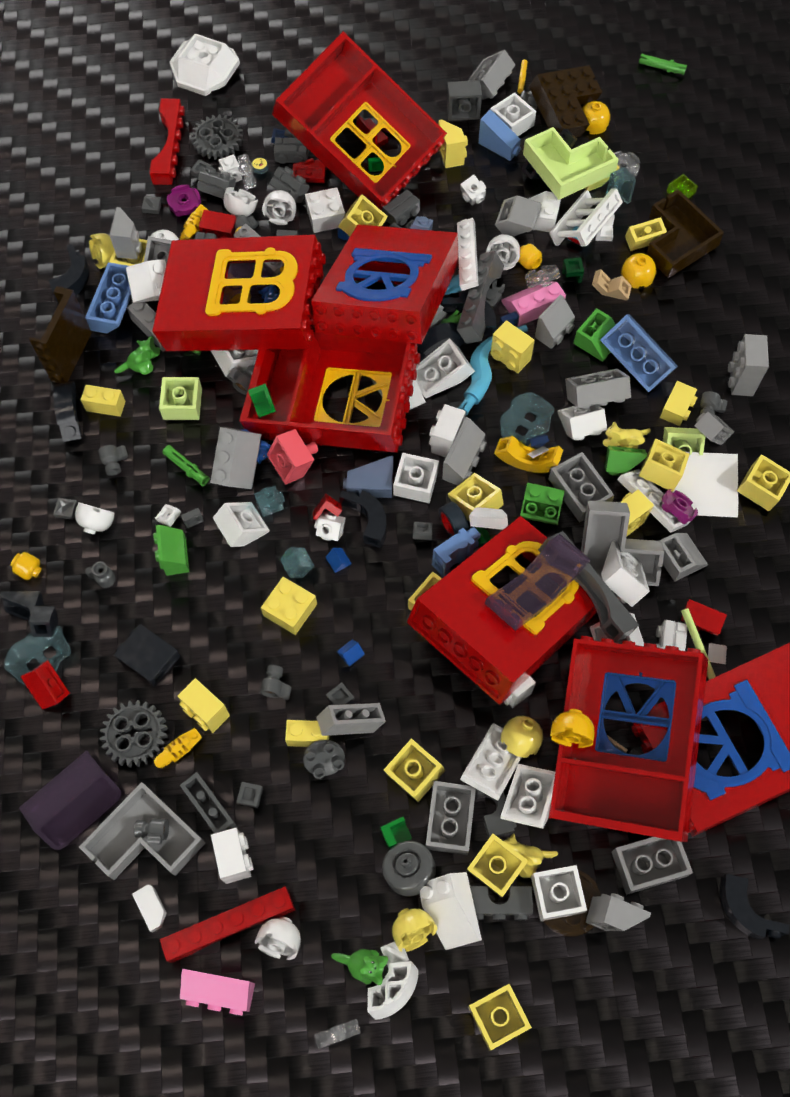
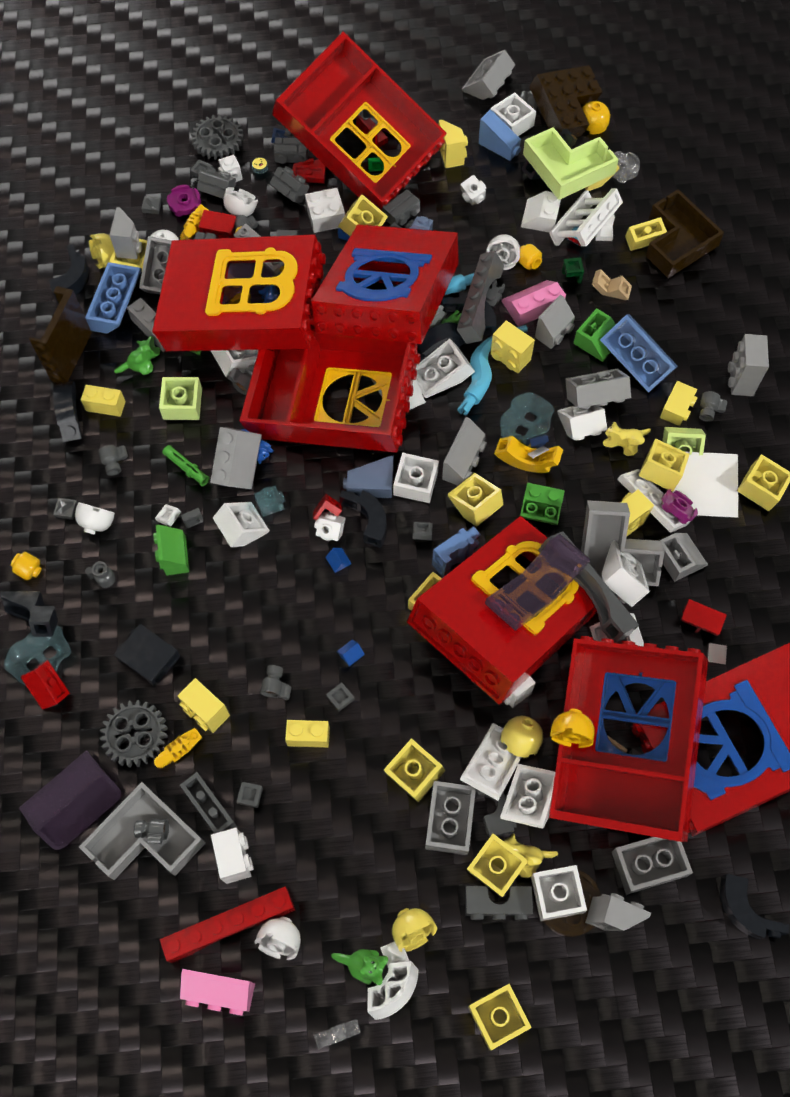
(146, 280): white slope -> none
(150, 907): white piece -> none
(163, 165): red arch -> none
(203, 64): white piece -> none
(245, 168): clear plate -> none
(262, 400): green panel -> none
(279, 207): white cylinder -> none
(289, 605): light yellow brick -> none
(291, 456): coral brick -> none
(296, 562): clear light blue brick -> none
(323, 758): dark grey dish -> none
(350, 719): light grey brick -> none
(395, 832): green panel -> none
(408, 867): dark grey wheel -> none
(446, 429): white brick -> none
(452, 518): black wheel -> none
(452, 909): white slope -> none
(464, 100): dark grey brick -> none
(467, 254): white plate -> none
(484, 538): green slope -> none
(488, 518): white piece -> none
(512, 318): dark blue tile -> none
(517, 215): light grey slope -> none
(522, 76): yellow piece -> none
(542, 277): clear plate -> none
(580, 484): light grey brick -> none
(623, 459): bright green slope -> none
(624, 182): clear light blue panel -> none
(639, 270): yellow cylinder -> none
(669, 66): bright green pin -> none
(672, 634): white brick -> none
(684, 184): clear neon green piece -> none
(696, 639): yellowish green bar -> none
(713, 428): light grey brick -> none

